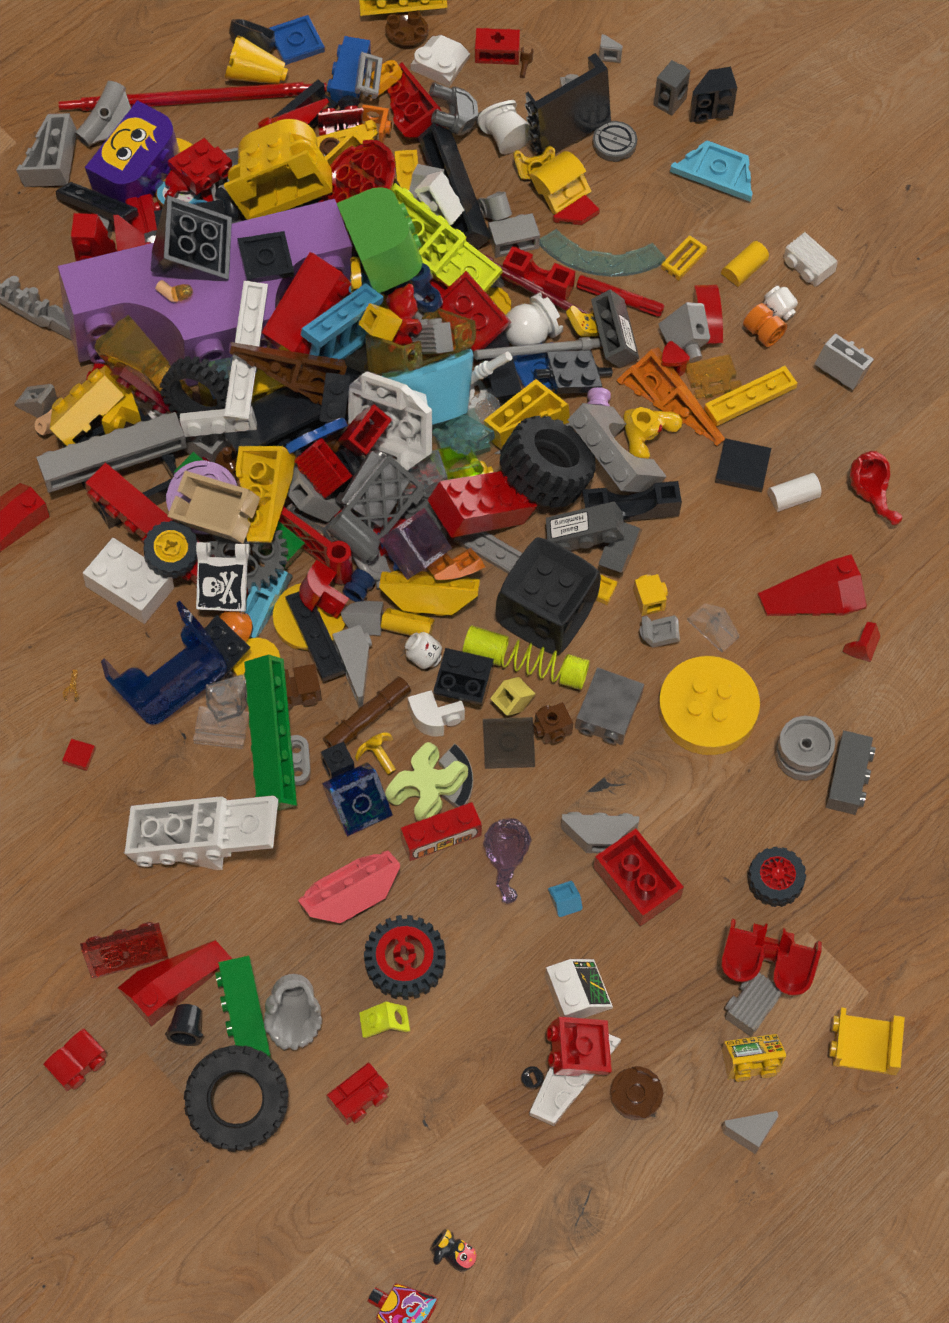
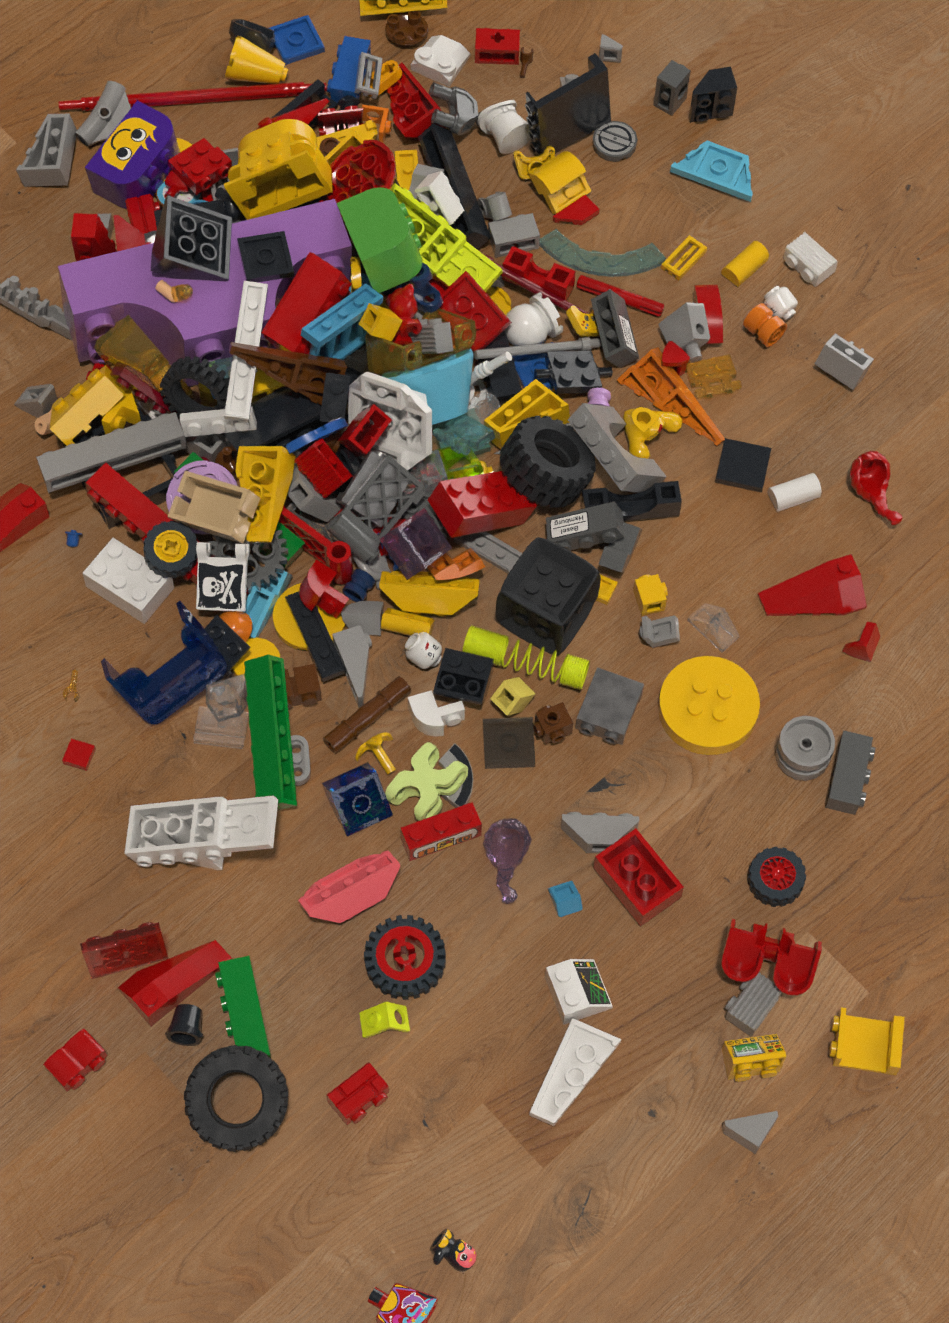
(72, 538): none -> blue piece
(95, 202): black tile -> none
(292, 1012): light grey hair -> none
(336, 760): black brick -> none
(527, 1080): black hinge -> none
(579, 1046): red plate -> none
(636, 1093): reddish brown tile -> none
(750, 395): yellow plate -> none

